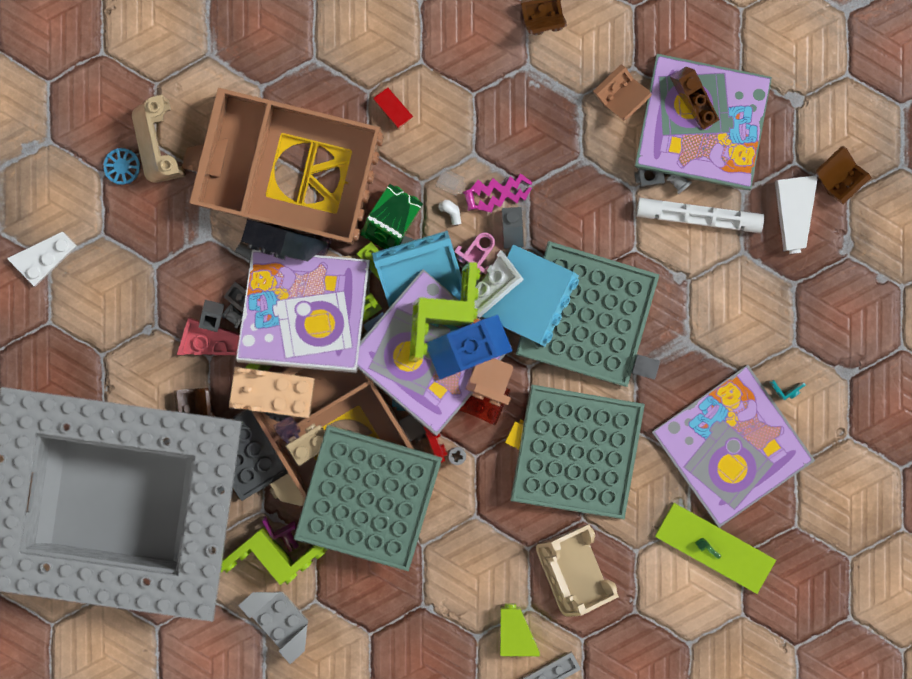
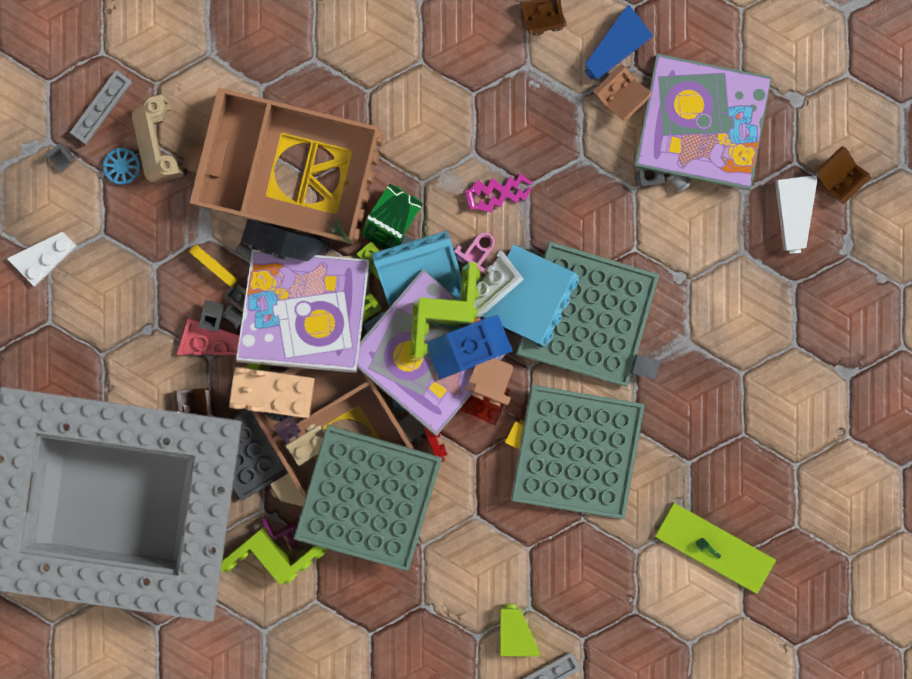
(61, 157): none -> flat silver panel
(101, 107): none -> light grey plate
(213, 265): none -> yellow beam
(280, 621): light grey piece -> none
(337, 229): none -> hand
(393, 107): red slope -> none
(452, 209): white arm -> none
(460, 460): light grey bush -> none
(512, 227): dark grey slope -> none
(575, 572): tan windscreen -> none
(619, 43): none -> blue slope
(694, 96): reddish brown slope -> none
(700, 215): white piece -> none
(733, 446): tile -> none
(791, 393): teal bracket -> none

